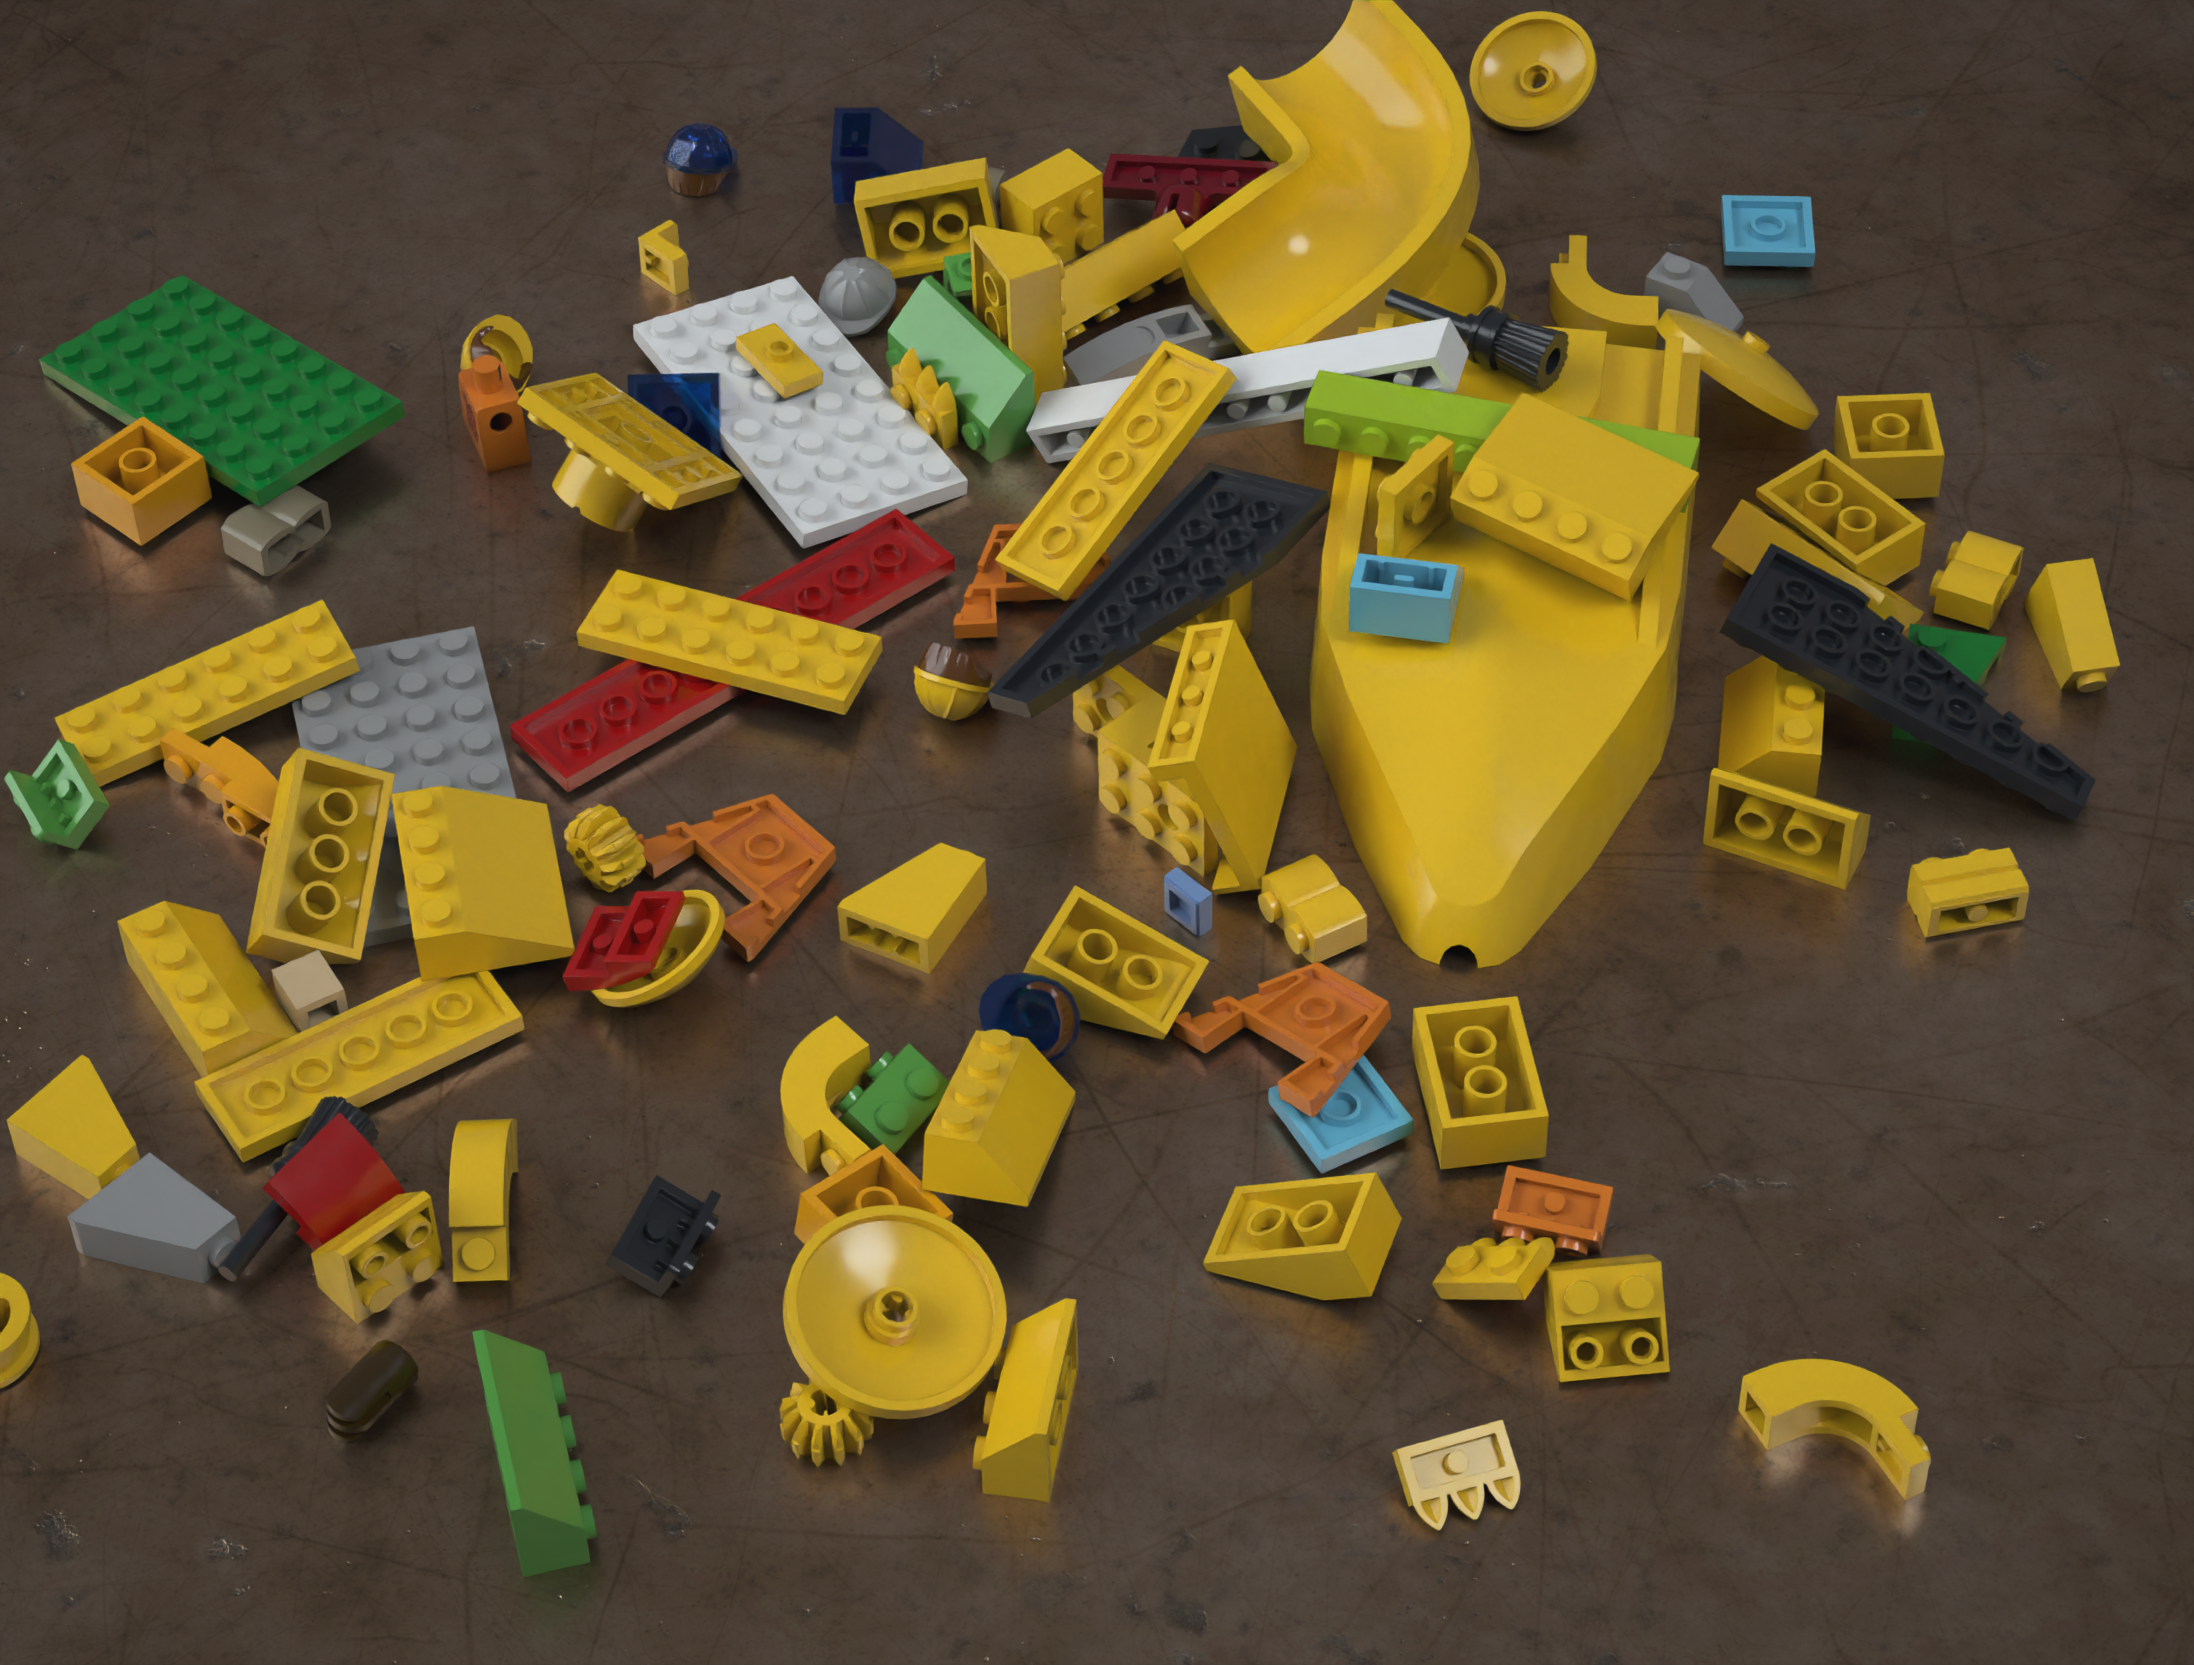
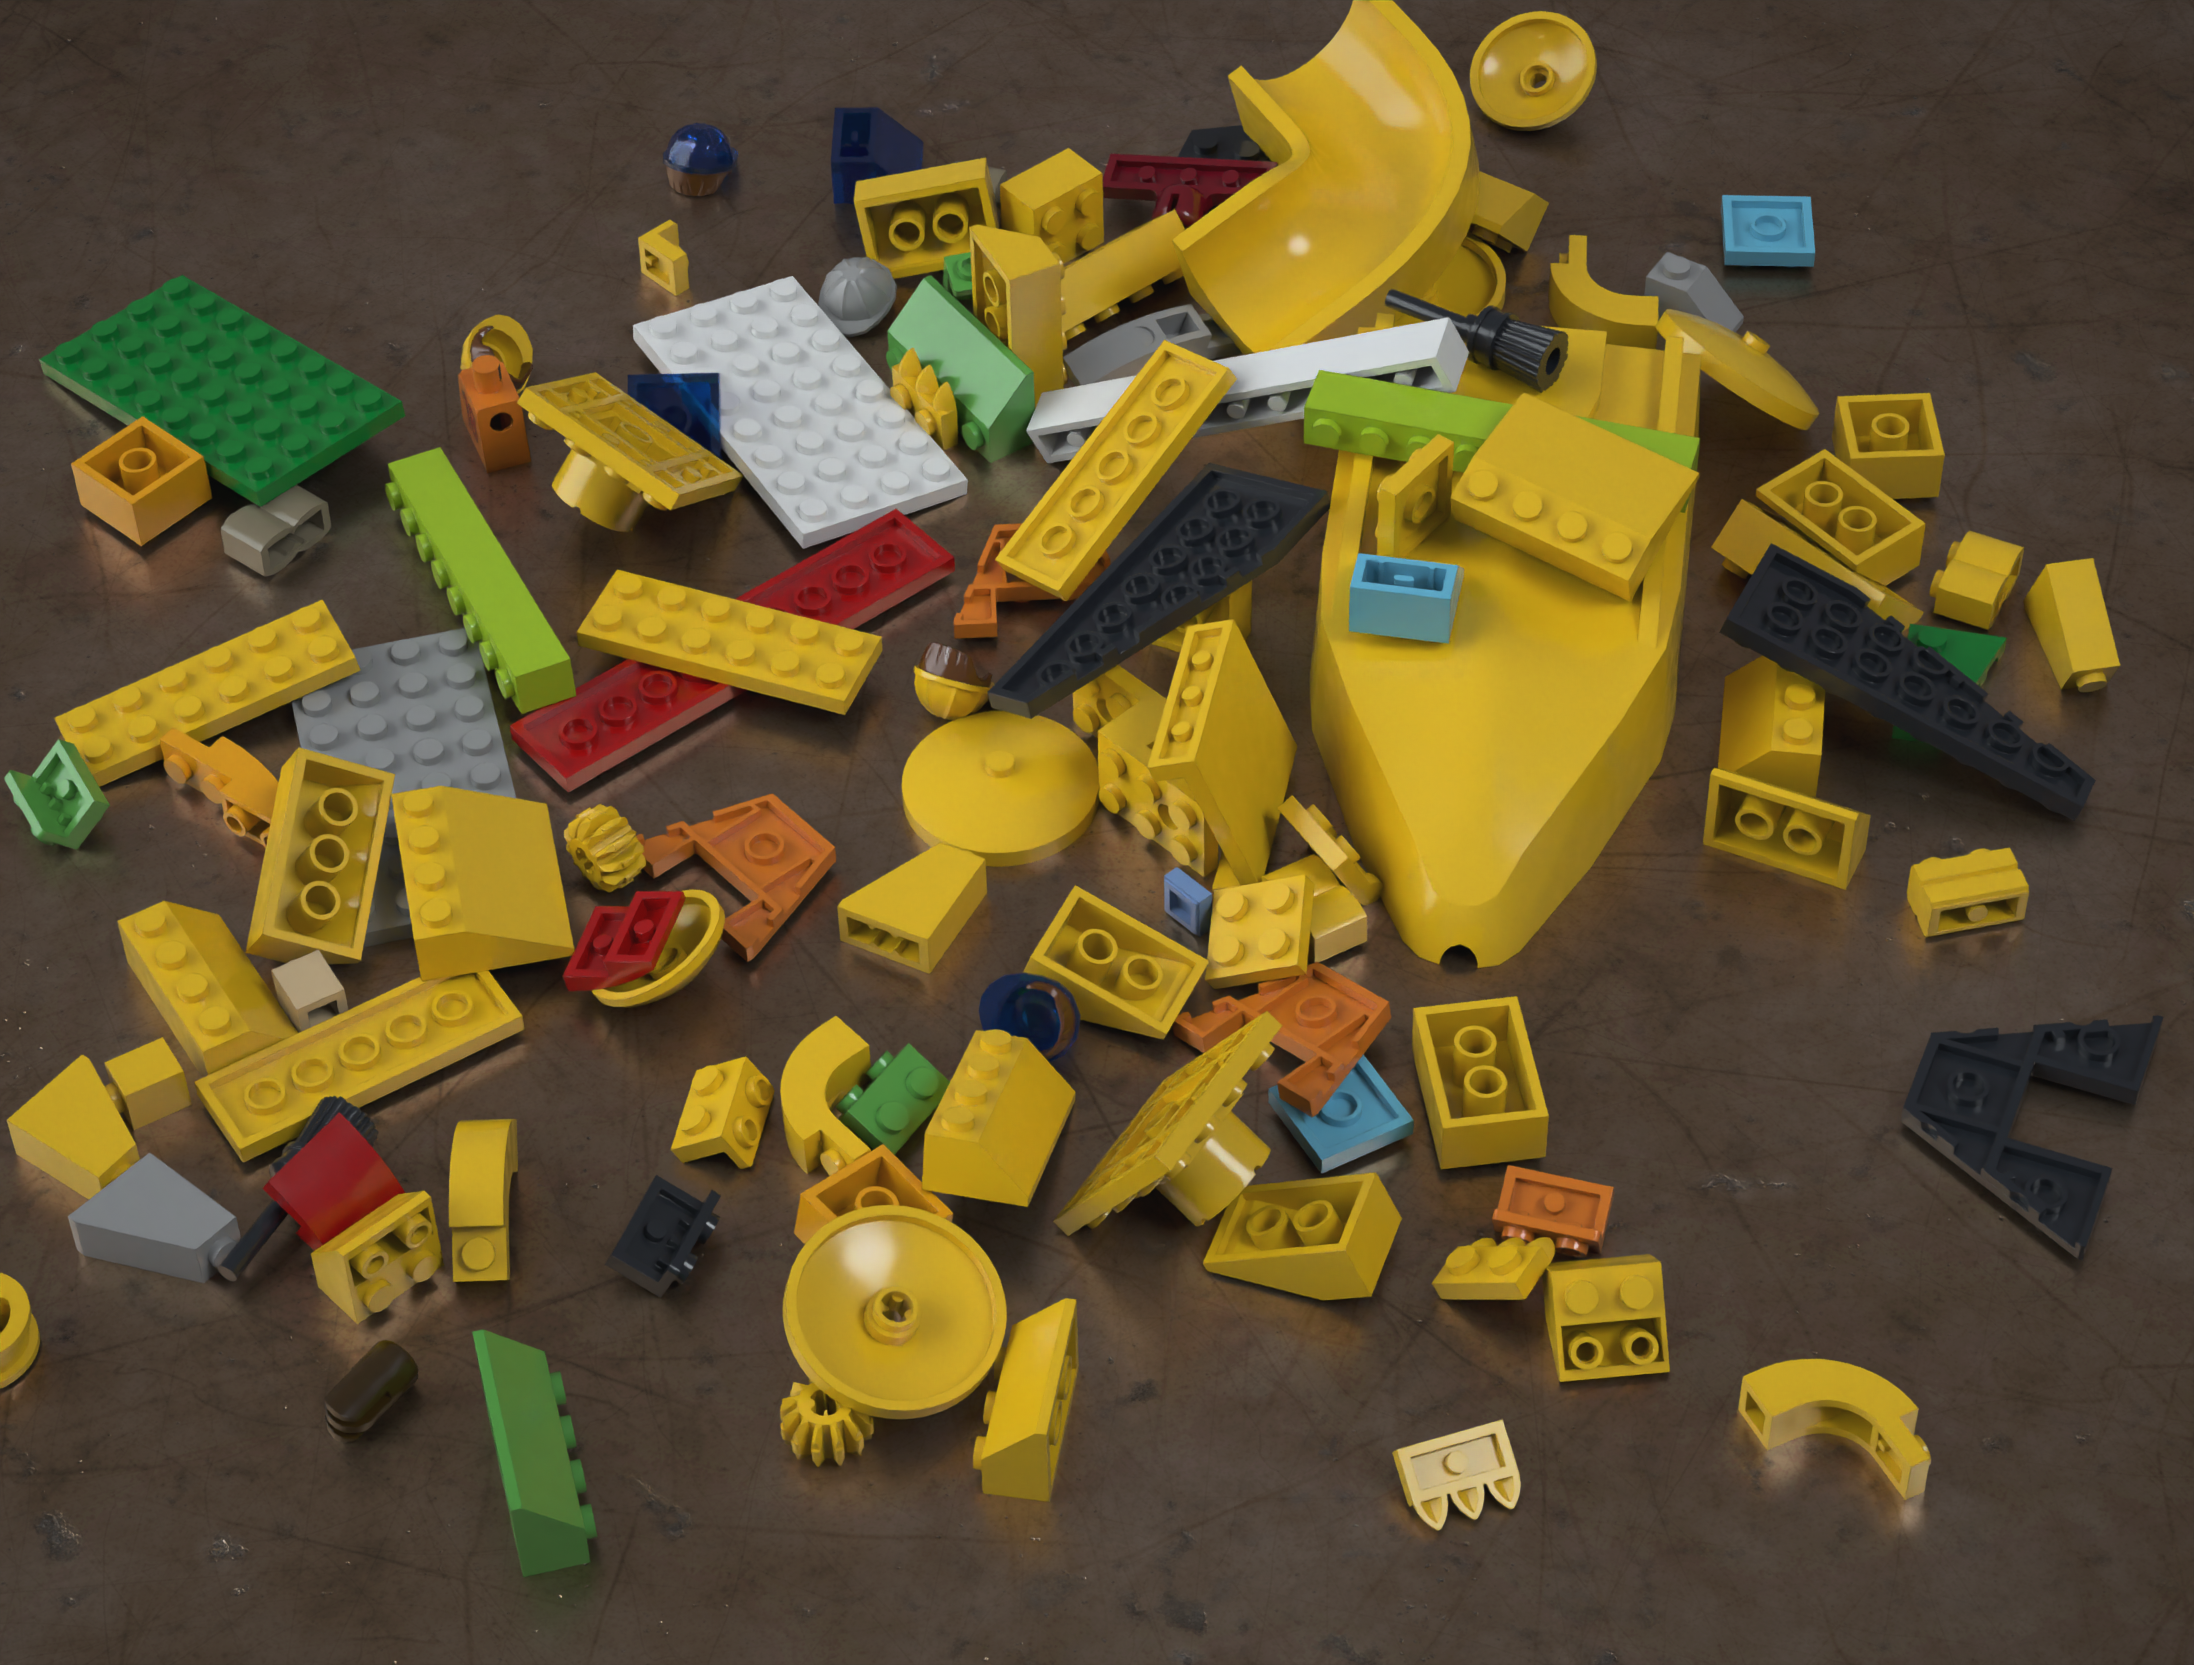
(147, 1083): none -> yellow brick
(480, 581): none -> lime brick
(724, 1113): none -> yellow bracket
(779, 360): yellow plate -> none
(1001, 787): none -> yellow dish
(1184, 1139): none -> yellow piece
(1260, 932): none -> yellow plate
(1336, 853): none -> yellow plate
(1506, 214): none -> yellow slope
(1972, 1094): none -> black wing

